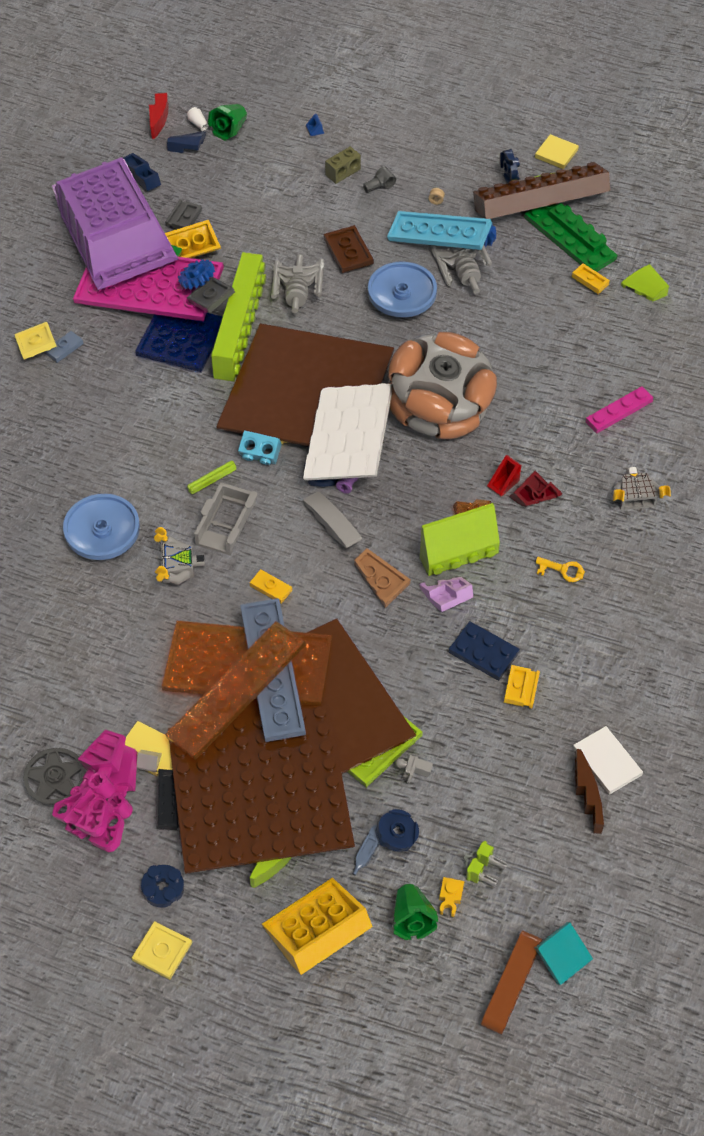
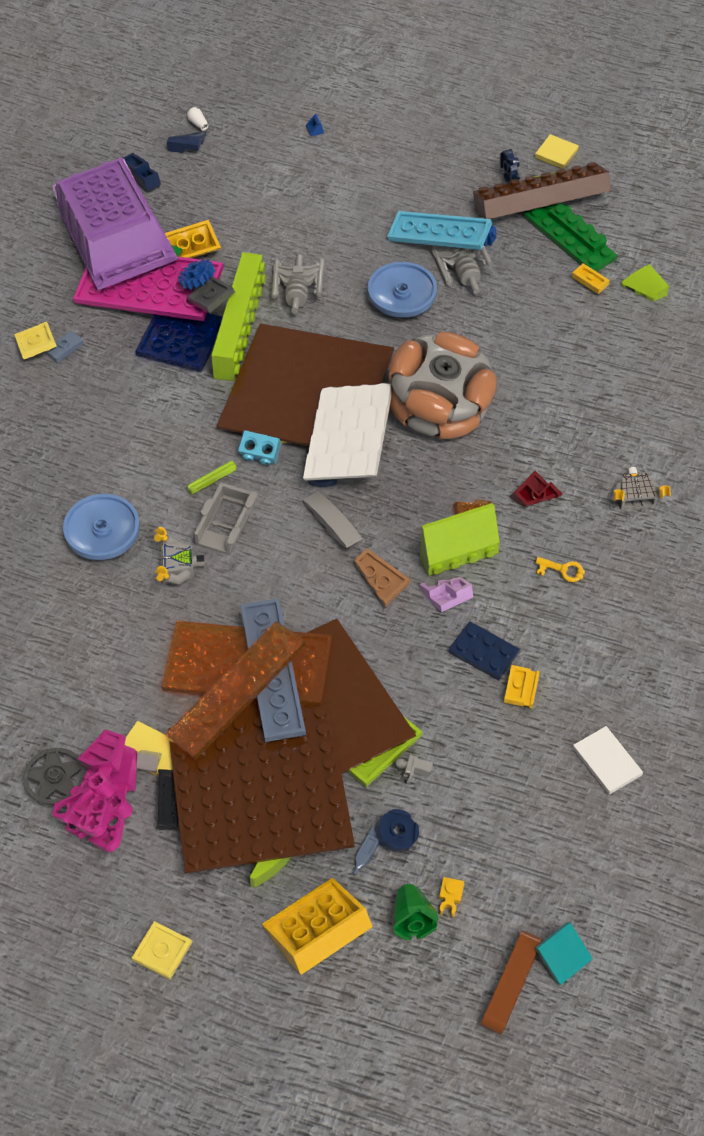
(158, 113): red slope -> none
(169, 894): dark blue plate -> none
(183, 214): dark grey plate -> none
(227, 120): green cone -> none
(270, 586): yellow plate -> none
(342, 165): olive brick -> none
(345, 484): medium lavender bush -> none
(348, 249): reddish brown plate -> none
(383, 177): dark grey pin -> none
(436, 192): tan bush -> none
(483, 857): lime piece -> none
(505, 476): red slope -> none
(586, 785): reddish brown slope -> none
(619, 409): dark pink plate -> none

